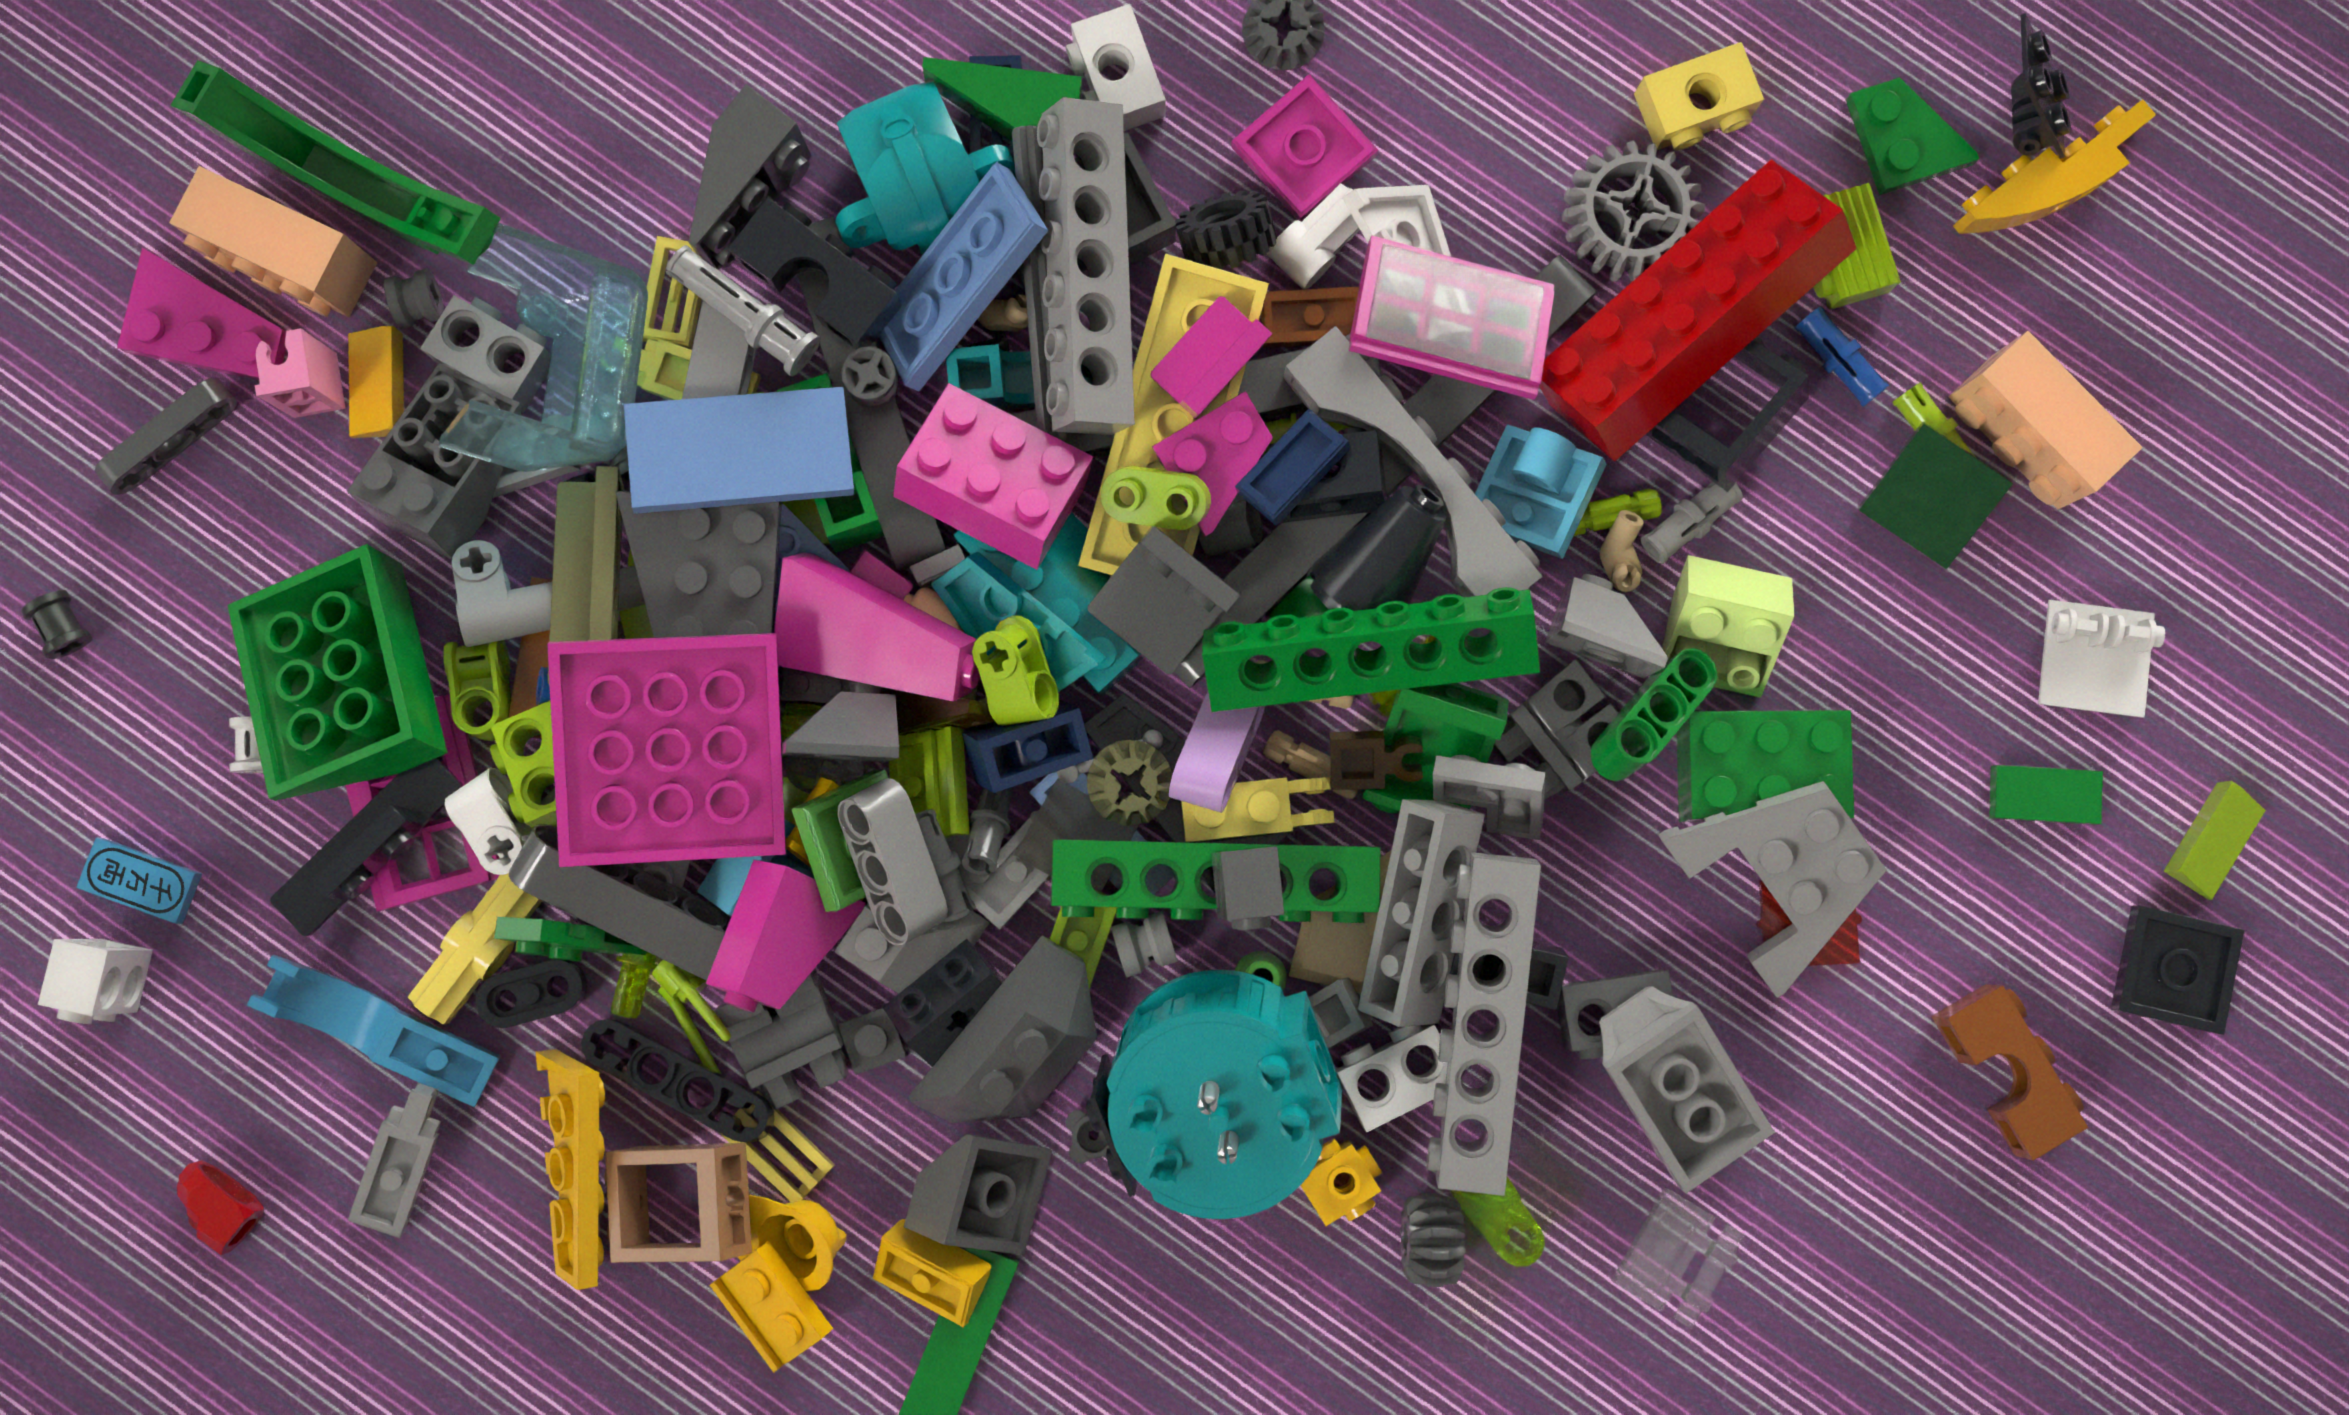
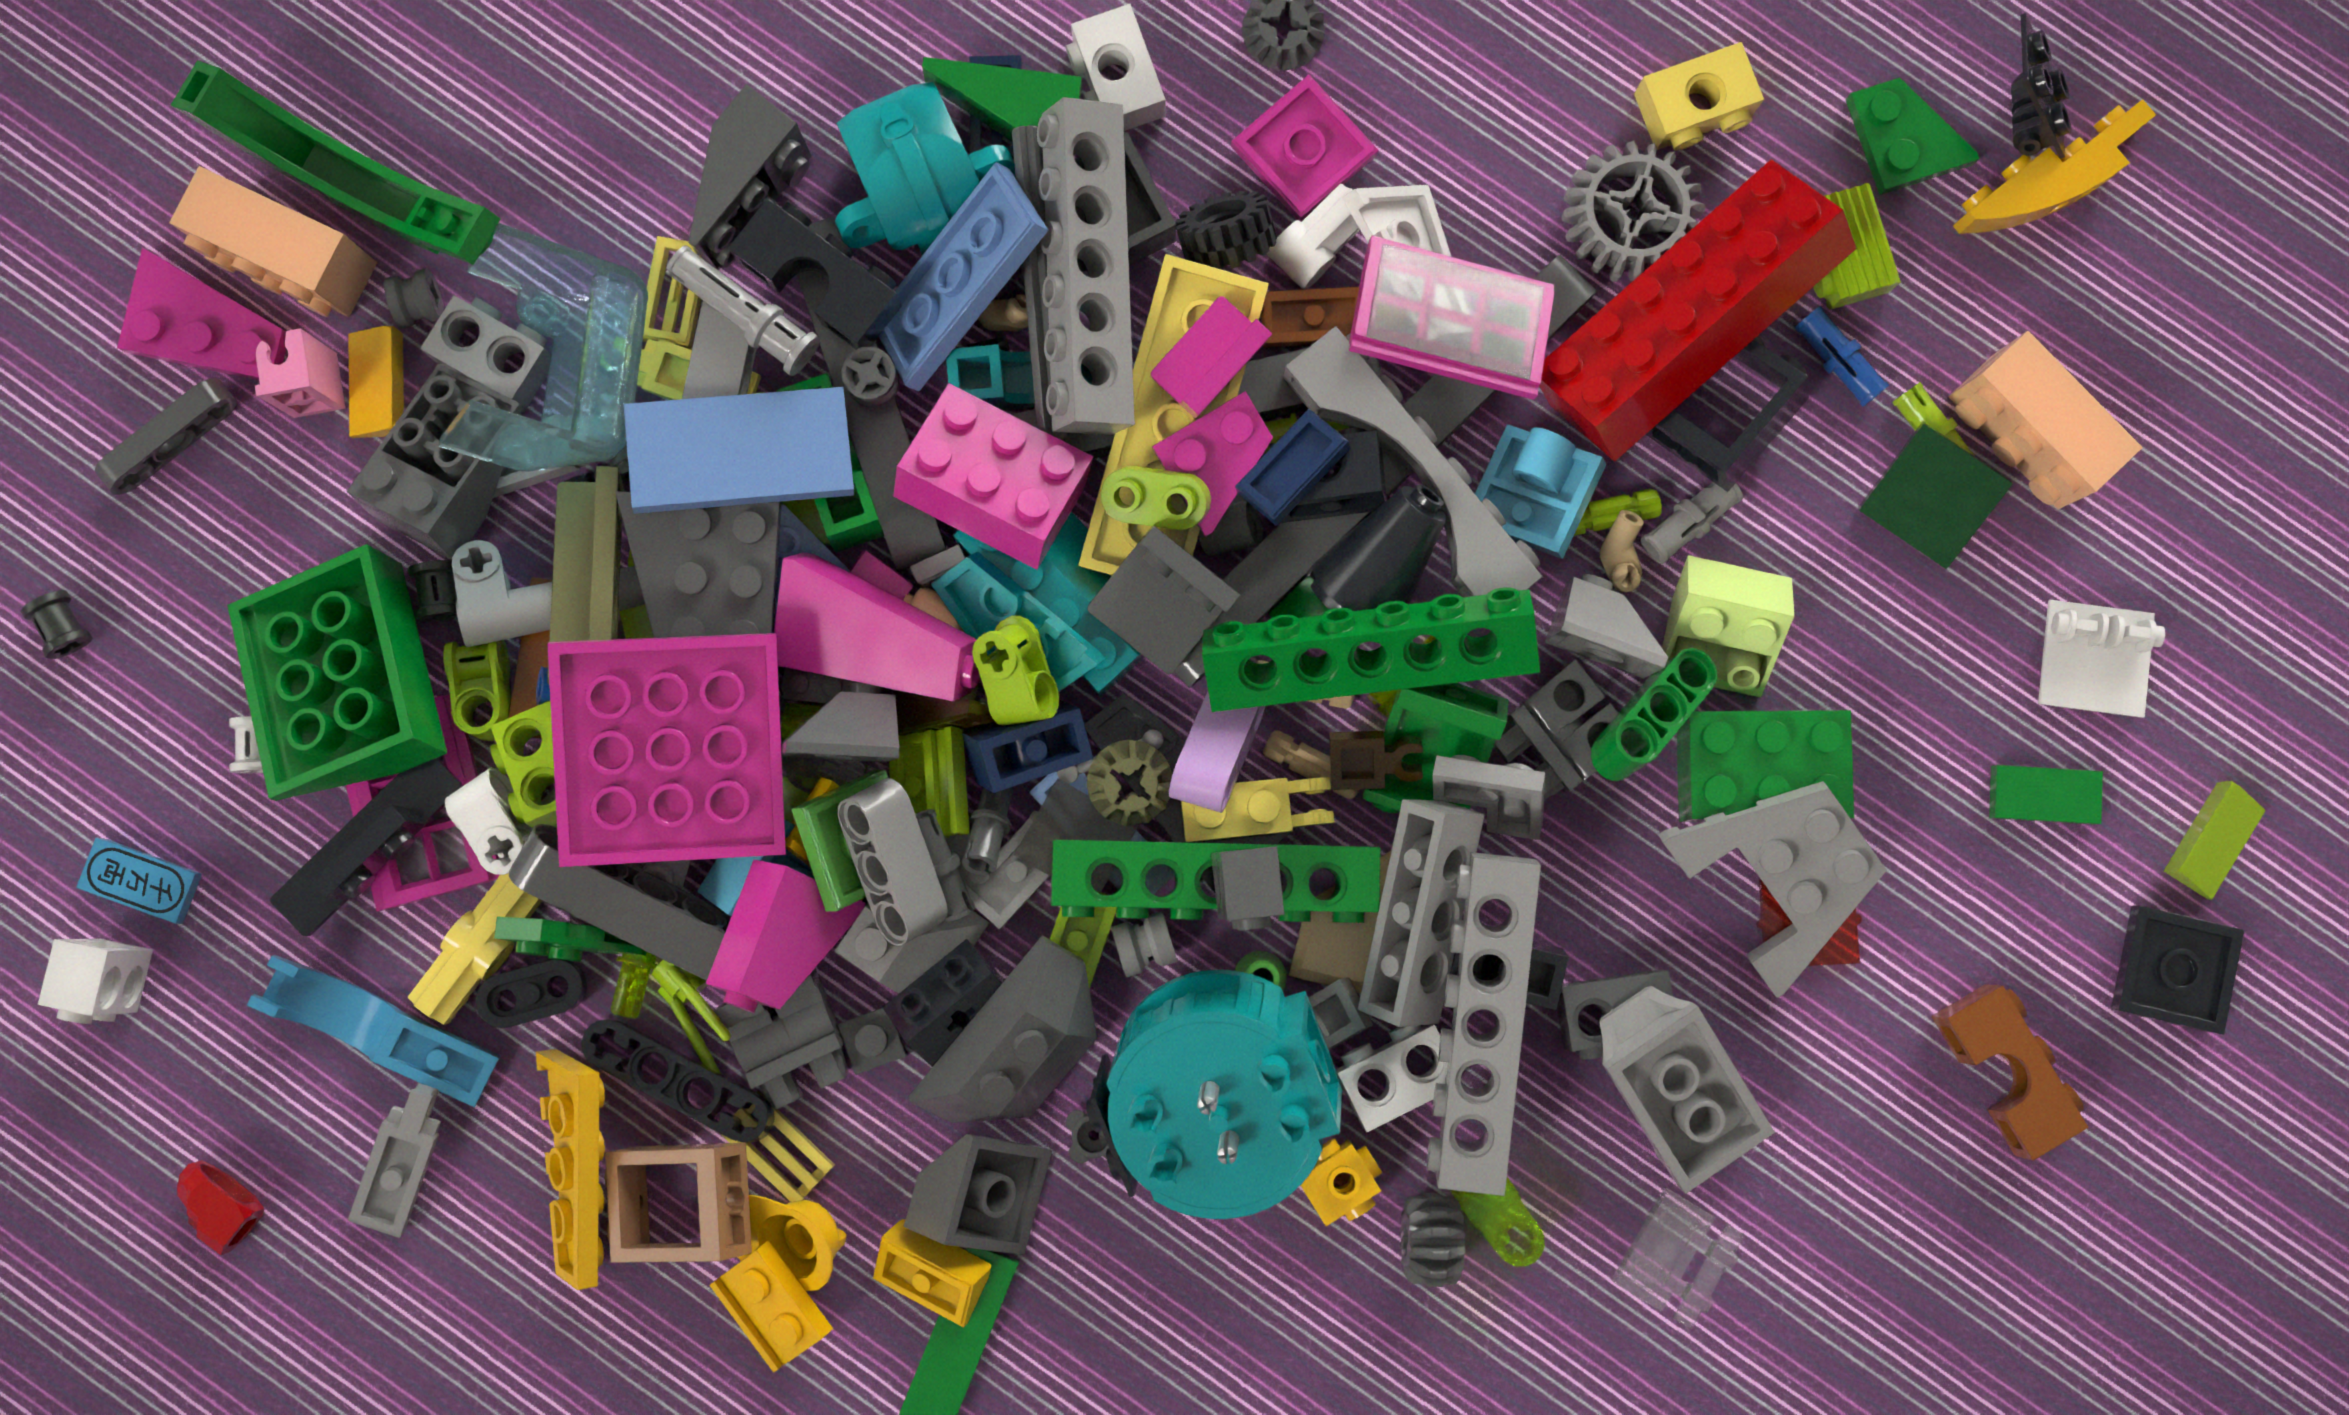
(425, 576): none -> pearl dark grey bush

